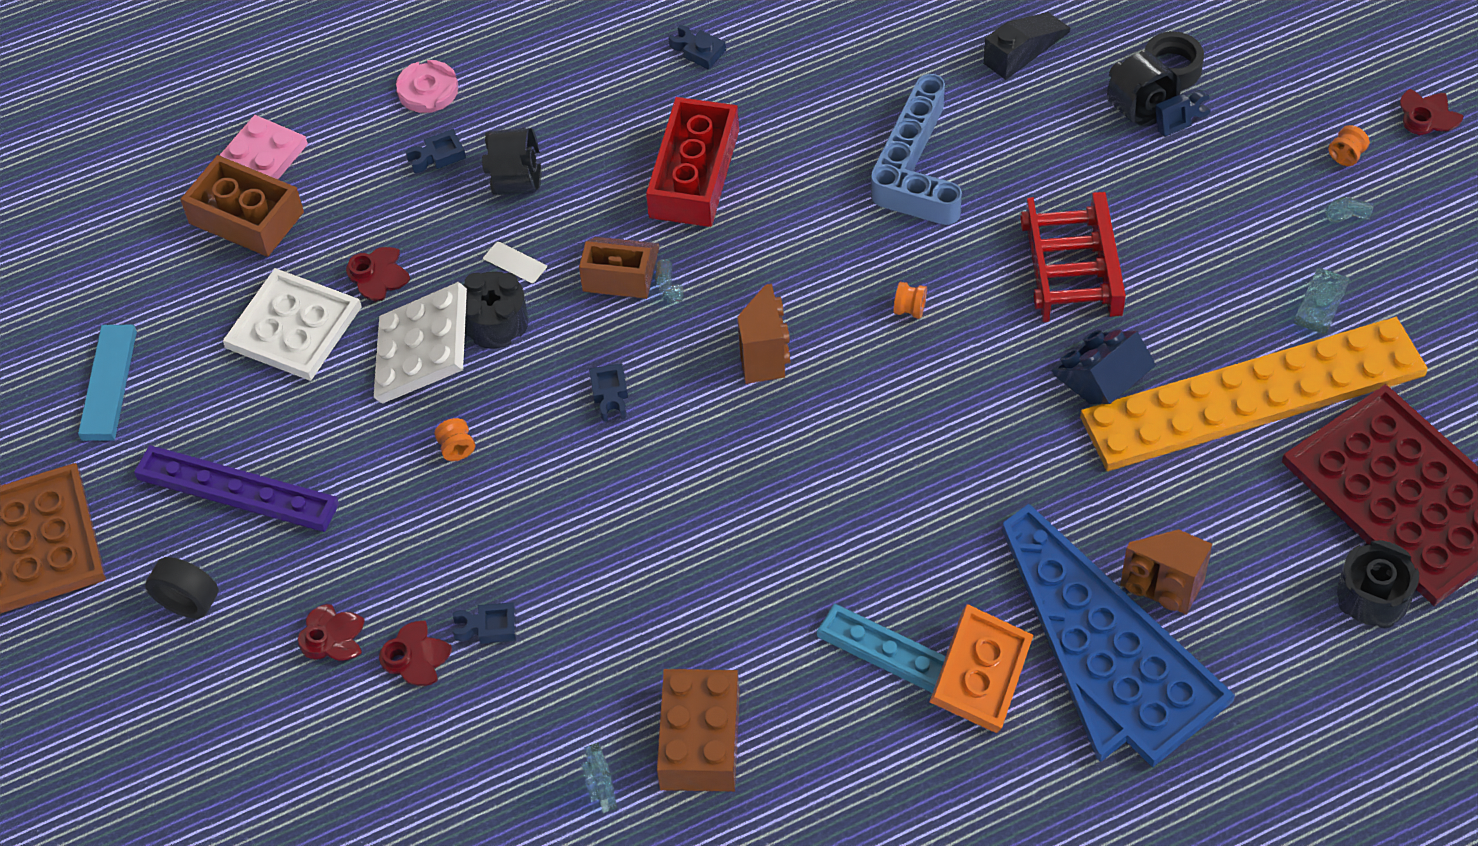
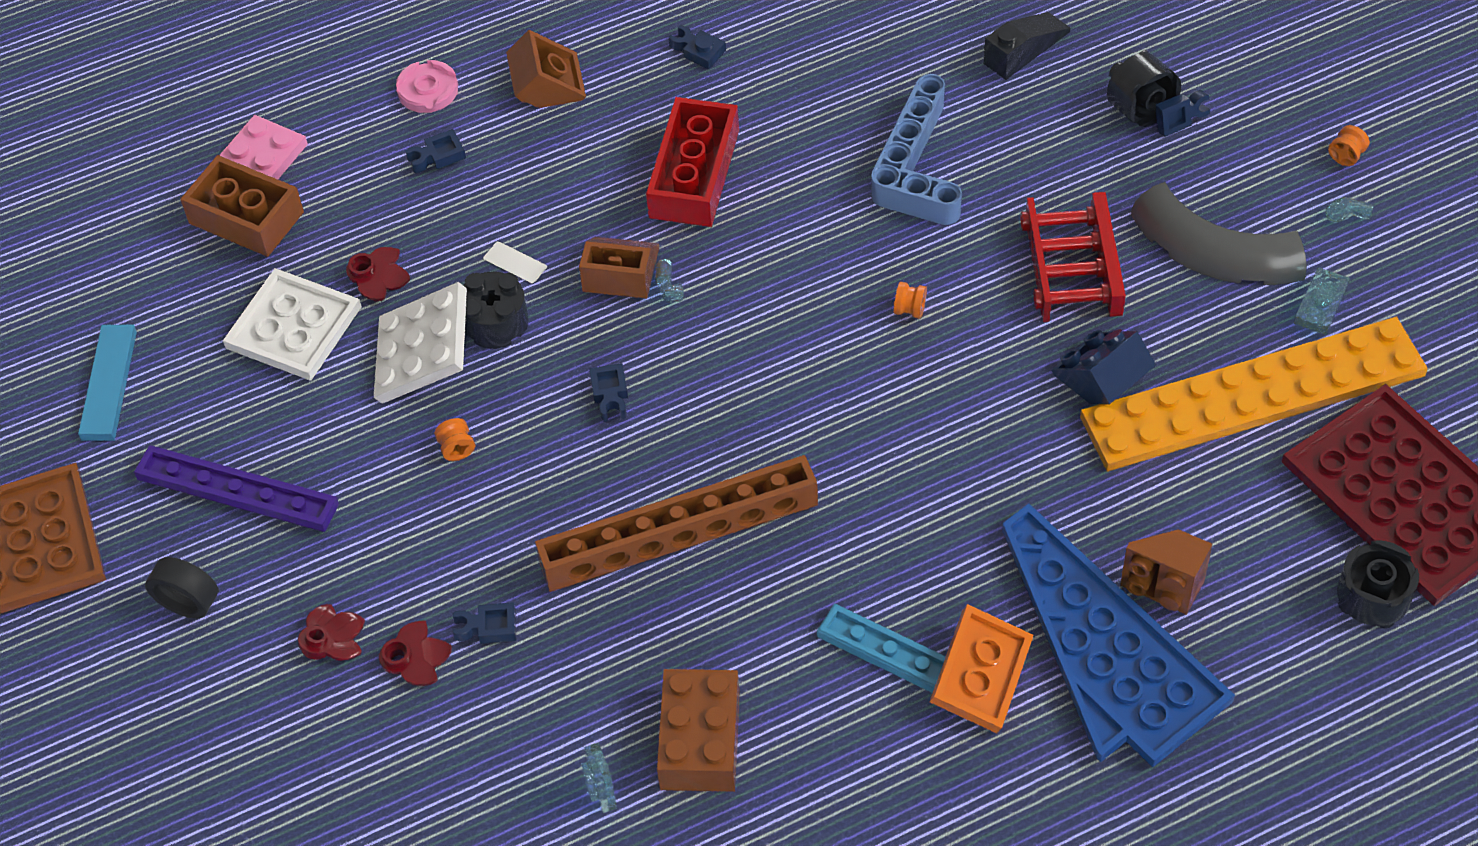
(512, 161): black brick -> none
(544, 72): none -> dark orange slope
(677, 523): none -> dark orange brick
(763, 338): dark orange slope -> none
(1183, 45): black tyre -> none
(1215, 249): none -> dark grey brick
(1428, 113): dark red plate -> none

